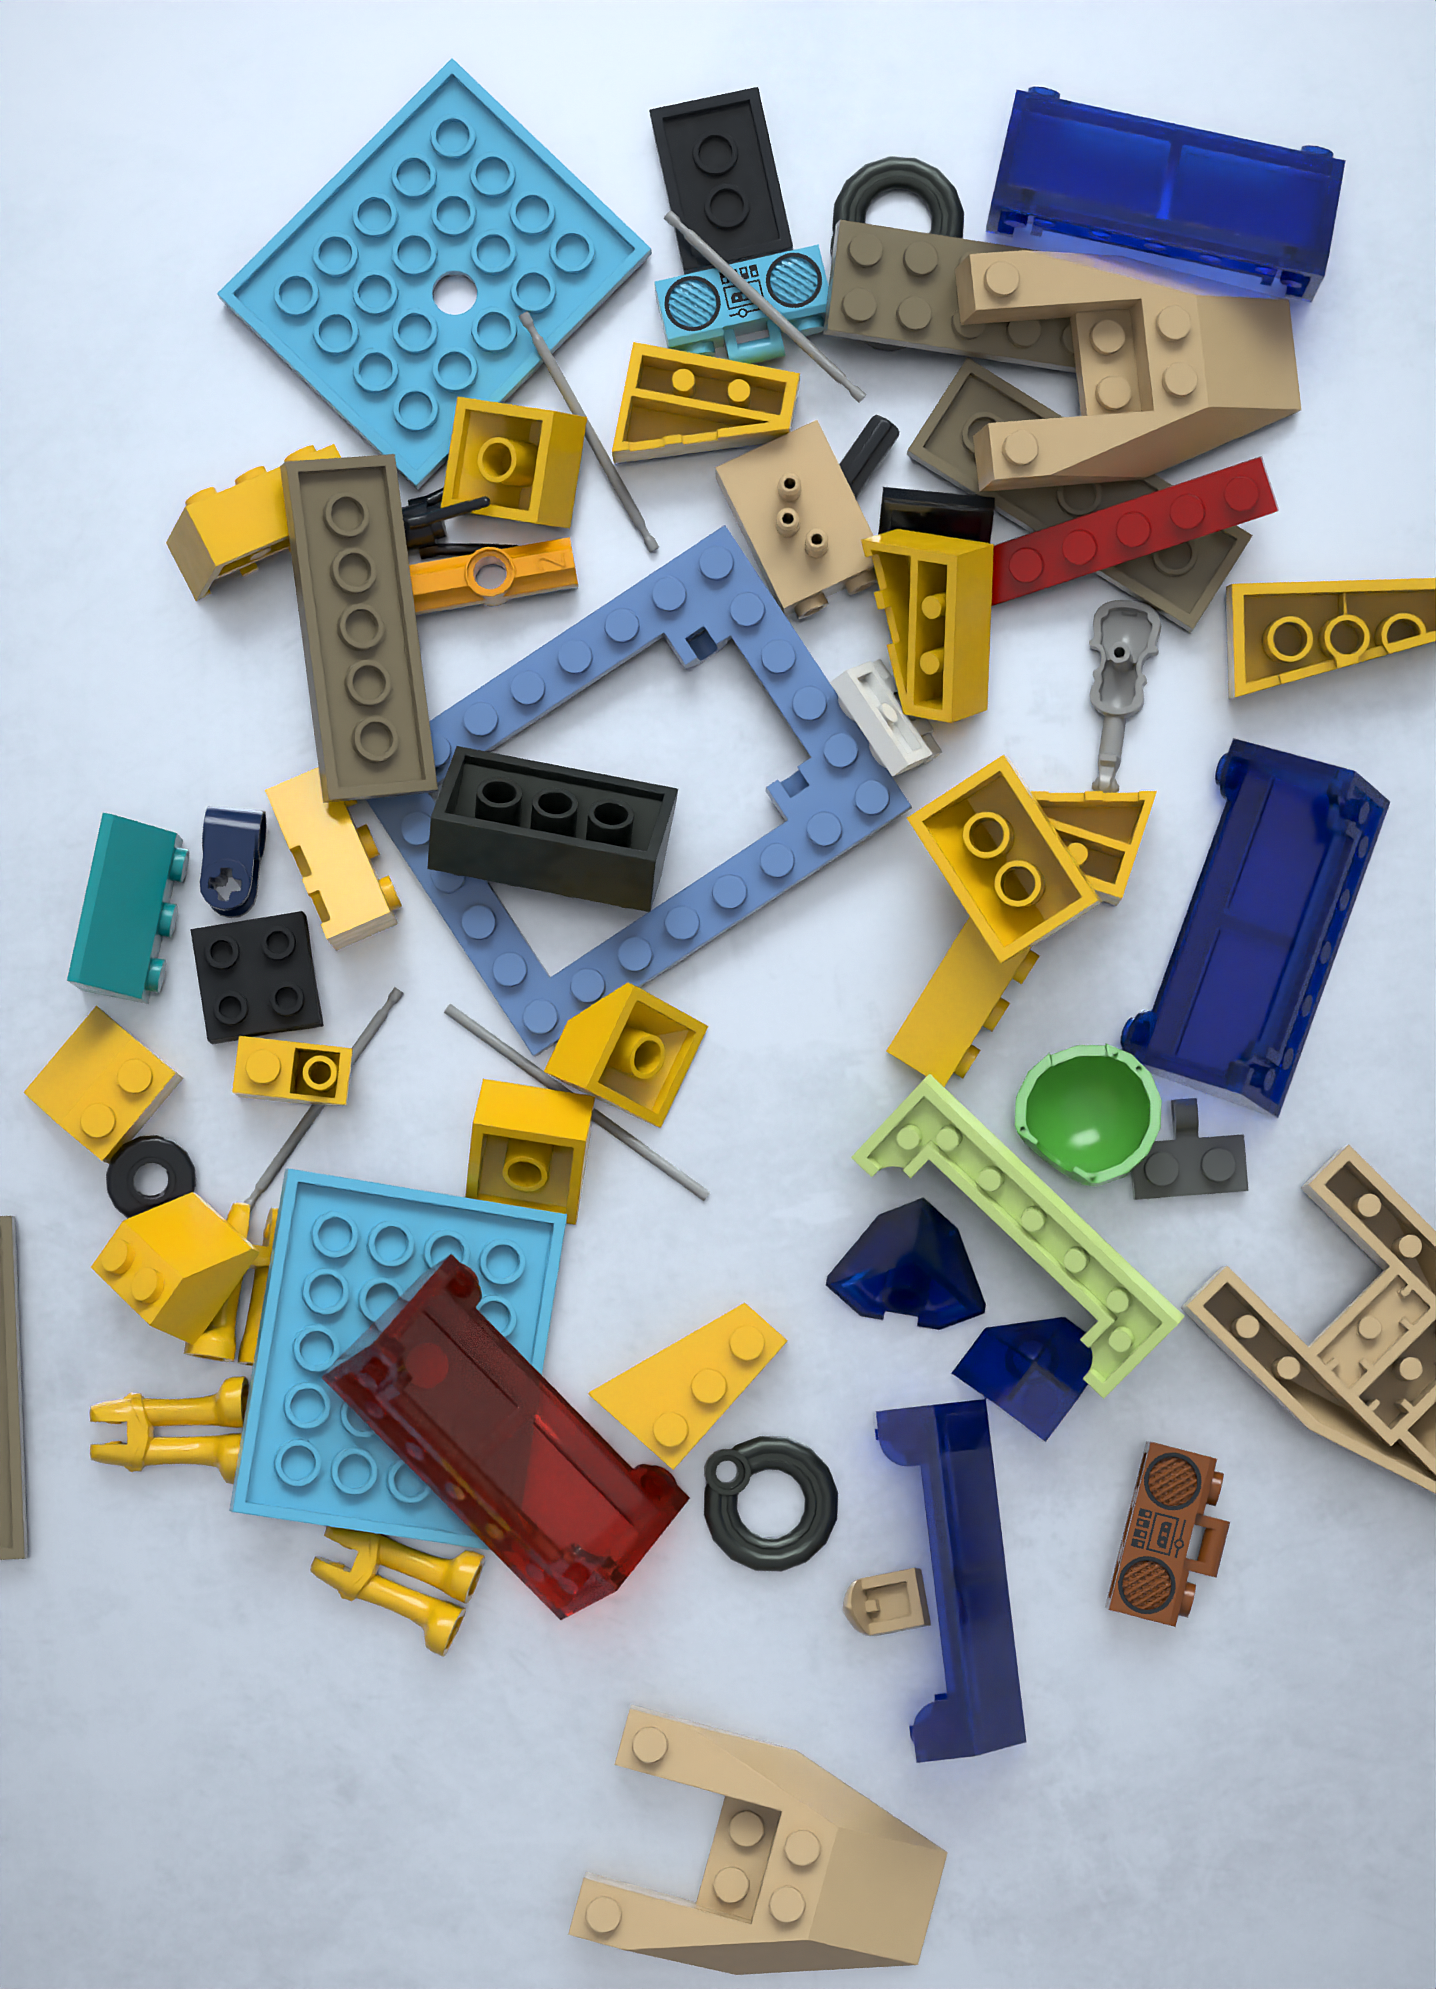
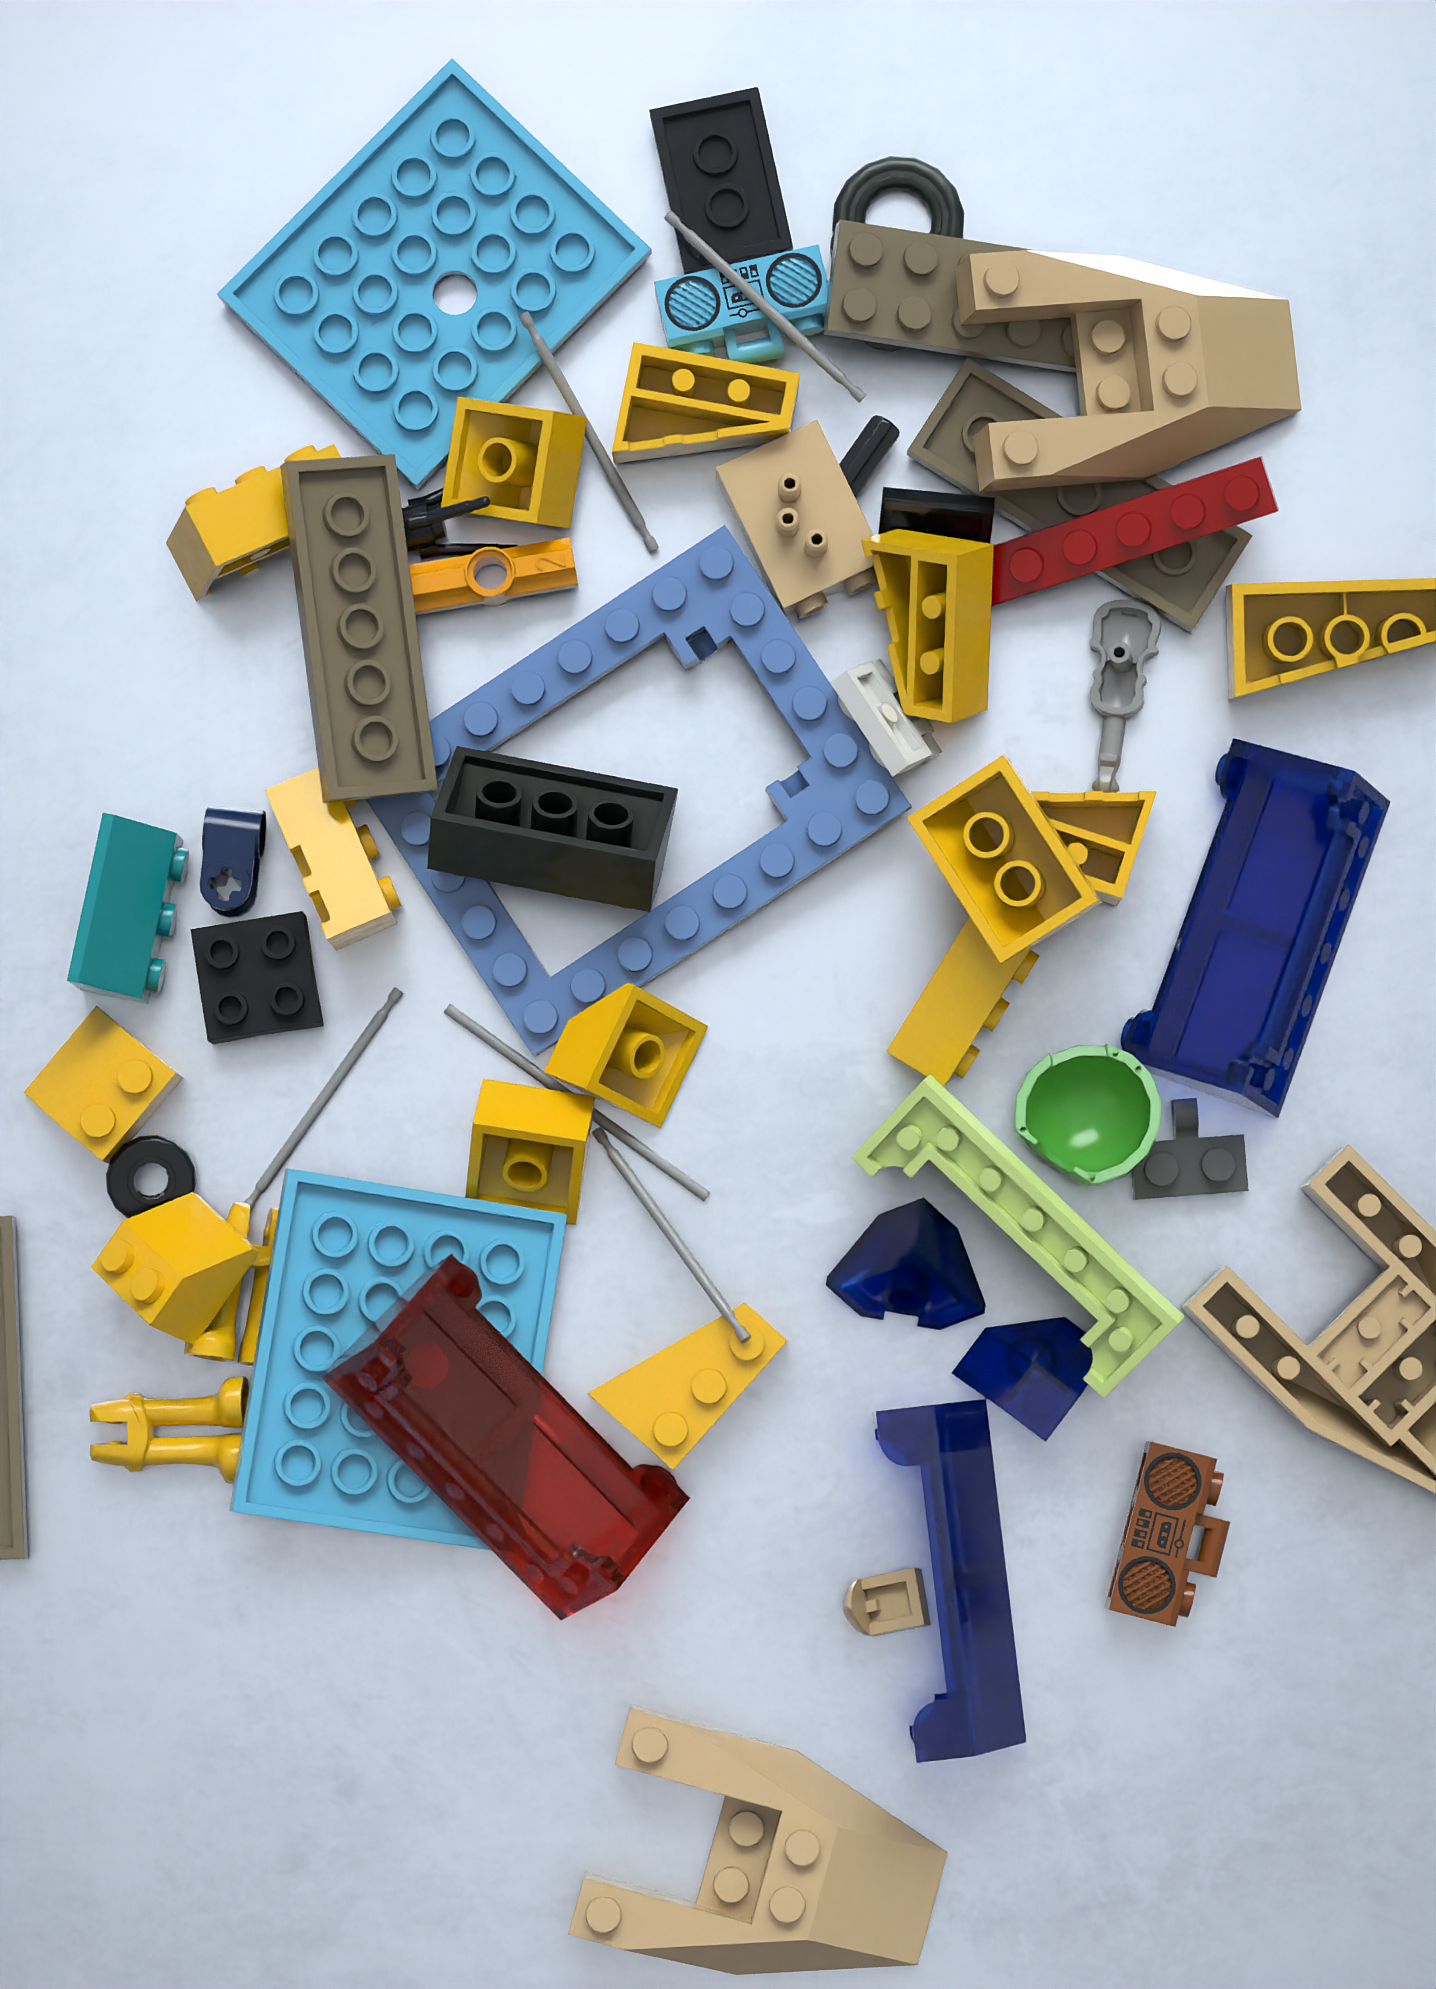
(292, 1071): yellow slope -> none
(436, 1617): yellow piece -> none
(671, 1235): none -> light grey piece
(722, 1499): pearl dark grey piece -> none
(1167, 190): clear blue windscreen -> none

